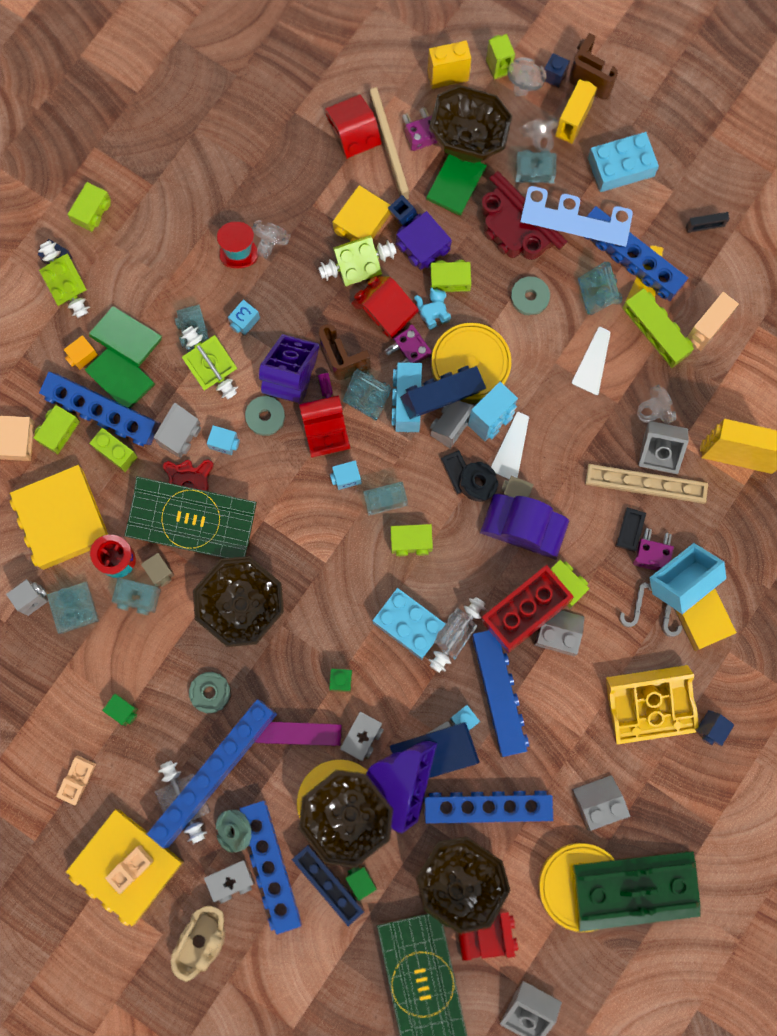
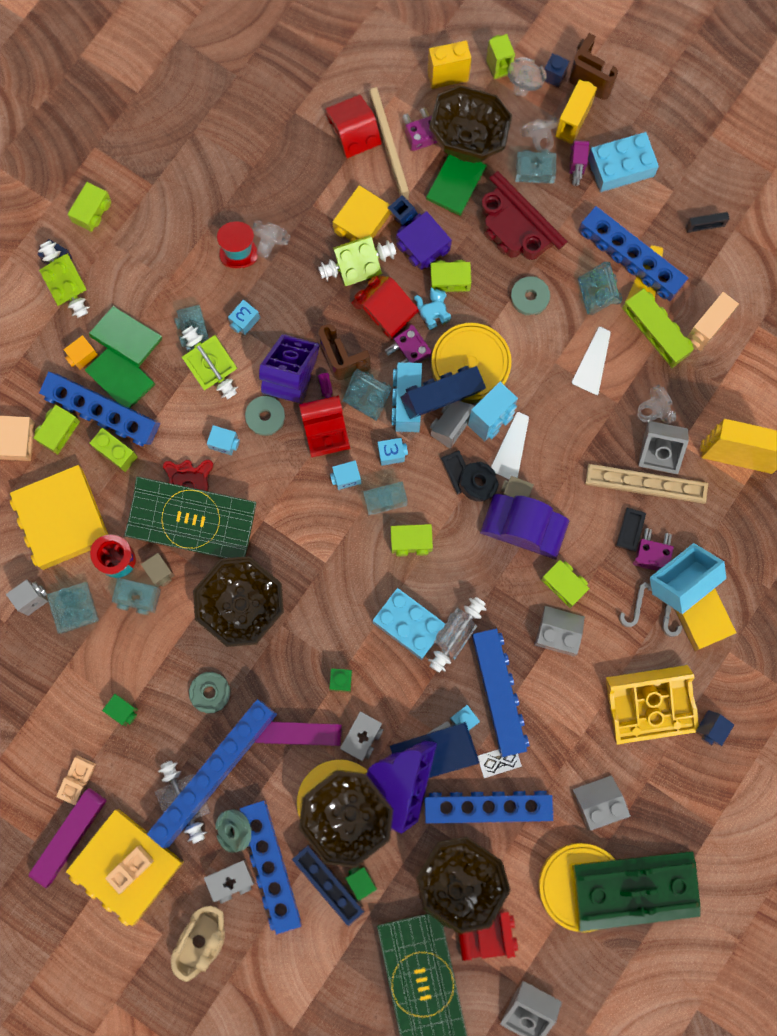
(67, 838): none -> magenta beam
(177, 431): light grey slope -> none
(392, 451): none -> medium azure brick
(492, 763): none -> white sticker
(527, 608): red brick -> none
(570, 222): light blue piece -> none
(578, 160): none -> magenta piece

